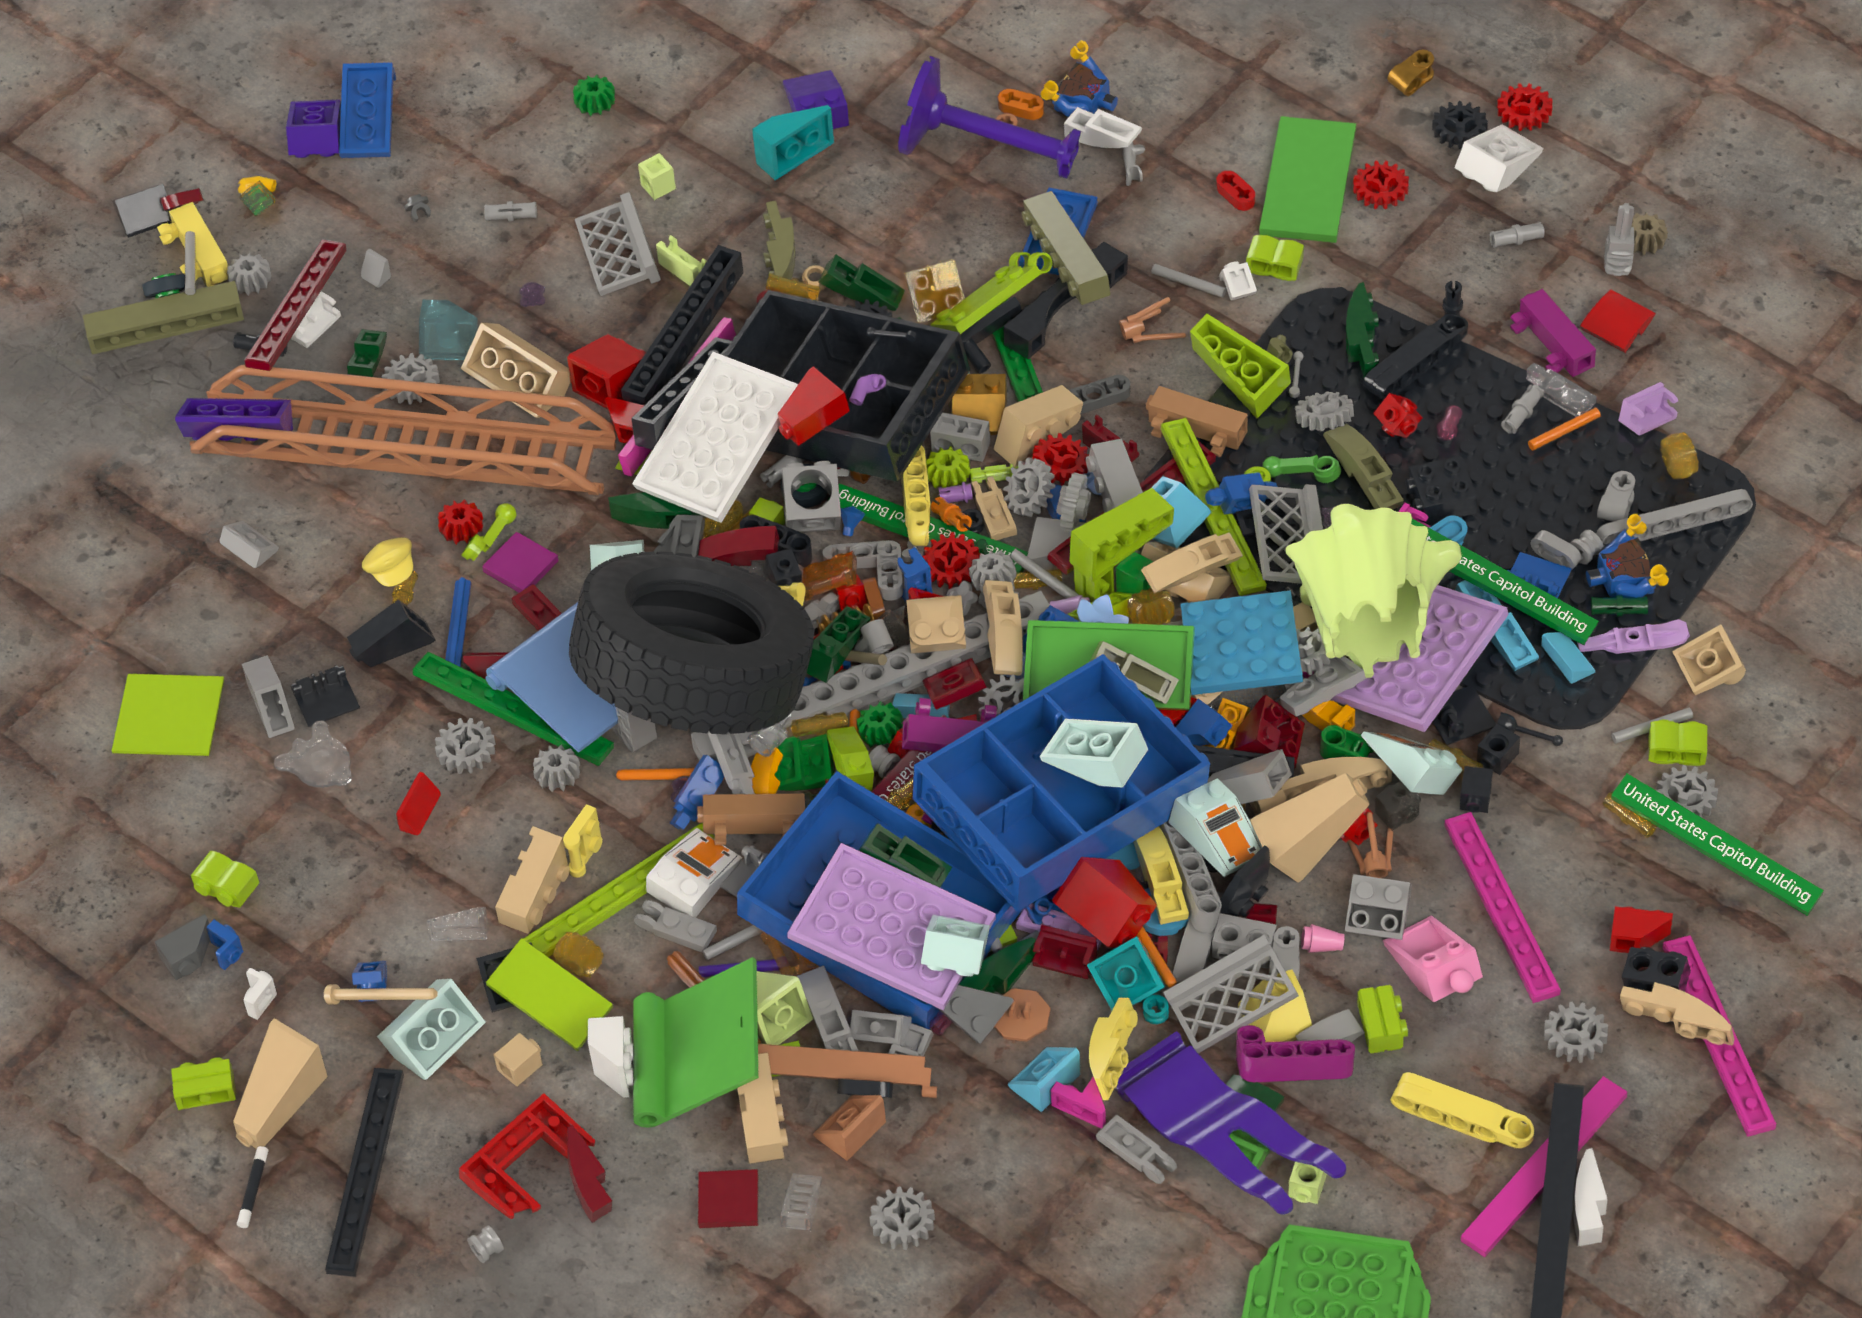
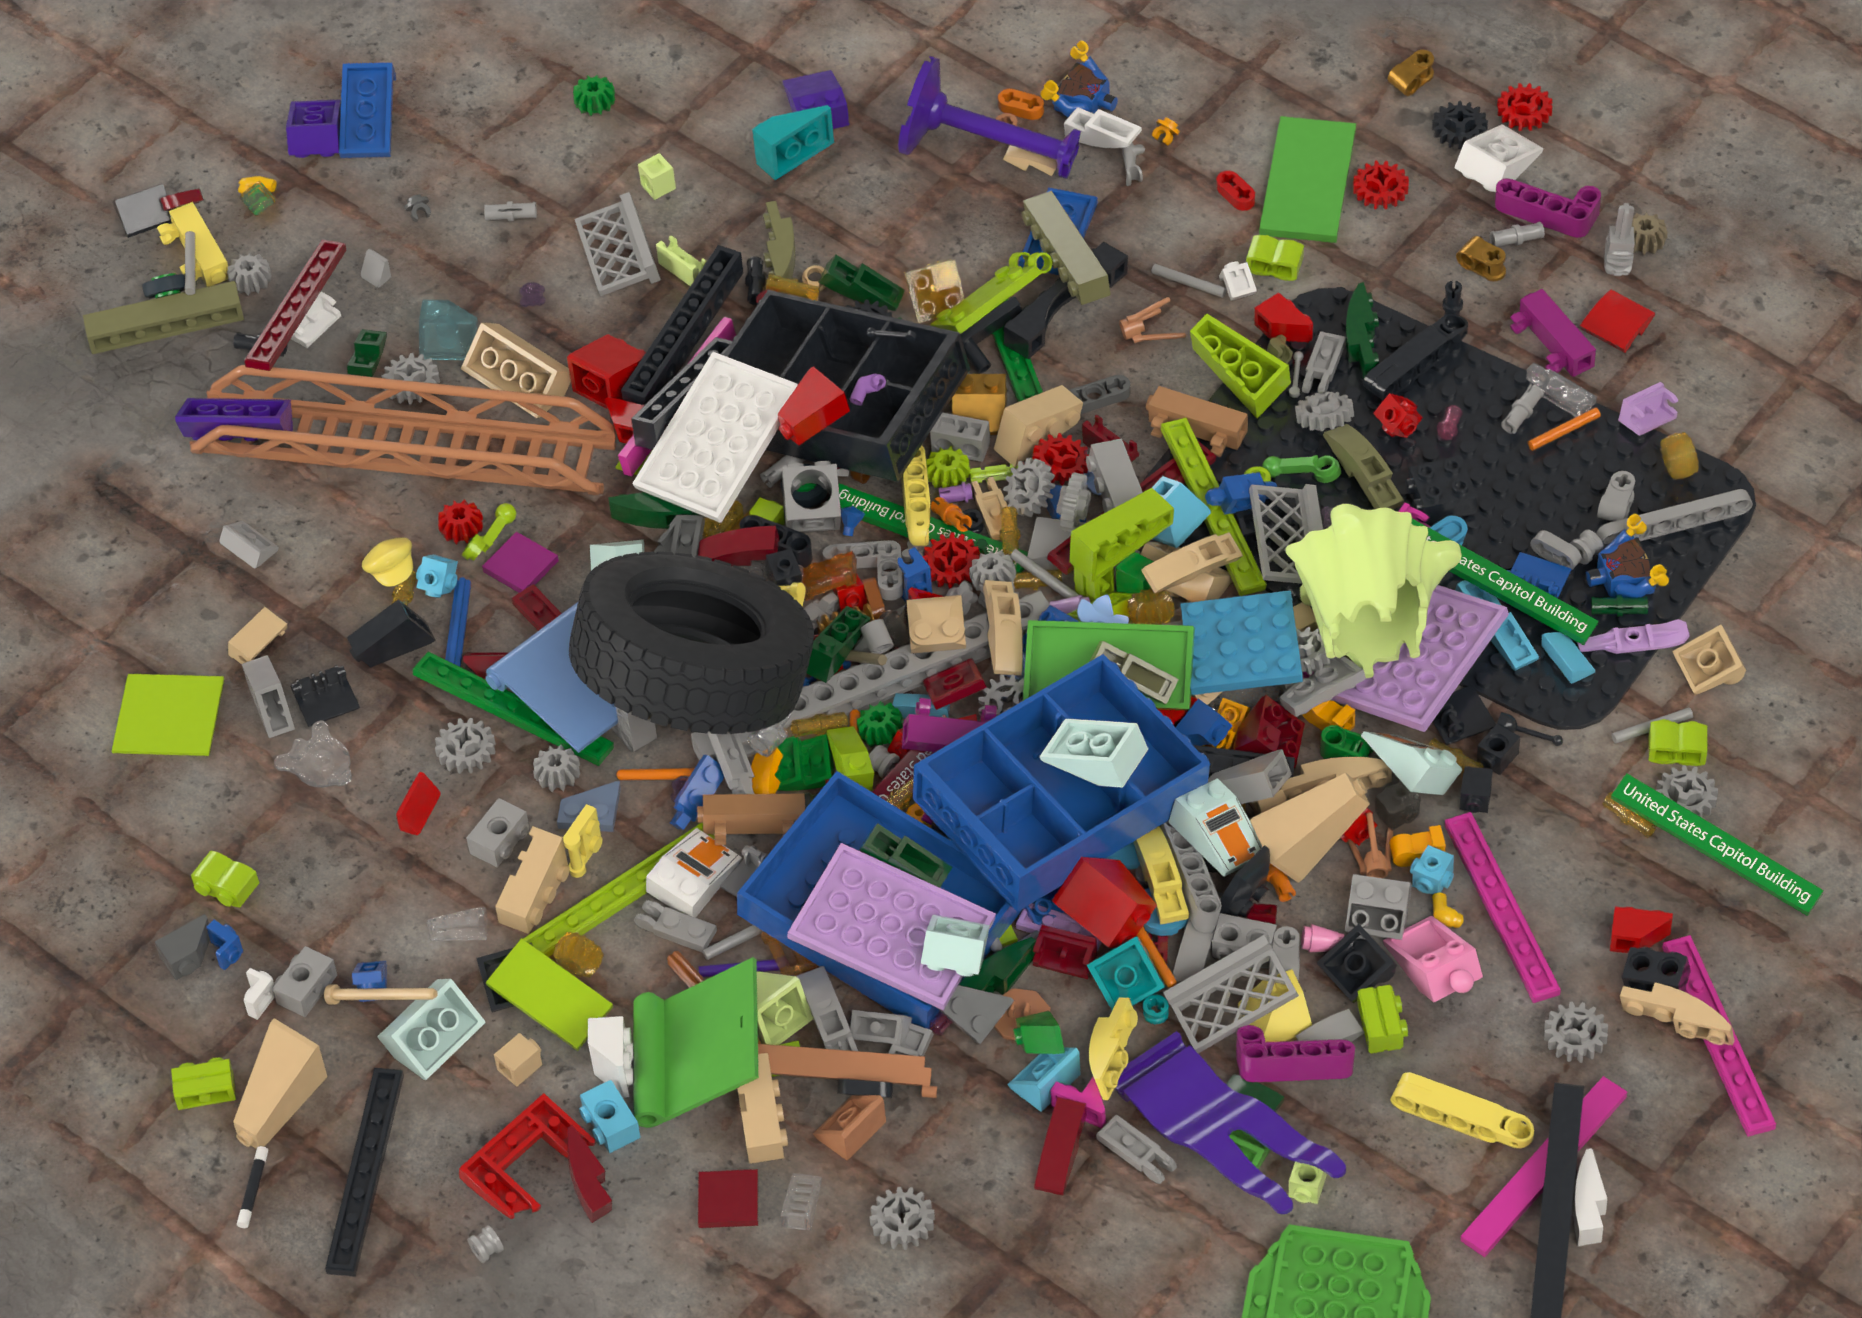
(255, 636): none -> tan hinge
(300, 995): none -> light grey brick
(437, 575): none -> medium azure brick
(486, 838): none -> light grey brick
(602, 798): none -> sand blue wing
(605, 1102): none -> medium azure brick
(754, 279): none -> black pin
(1010, 532): none -> clear yellow pin
(1024, 158): none -> tan slope
(1039, 1034): none -> green slope
(1060, 1146): none -> dark red slope
(1166, 126): none -> light orange plate
(1280, 883): none -> orange pin
(1281, 317): none -> red slope
(1324, 361): none -> light grey hinge
(1357, 963): none -> black slope
(1408, 847): none -> light orange leg
(1432, 870): none -> medium azure brick
(1445, 914): none -> yellow arm
(1482, 259): none -> pearl gold piece
(1552, 210): none -> magenta beam

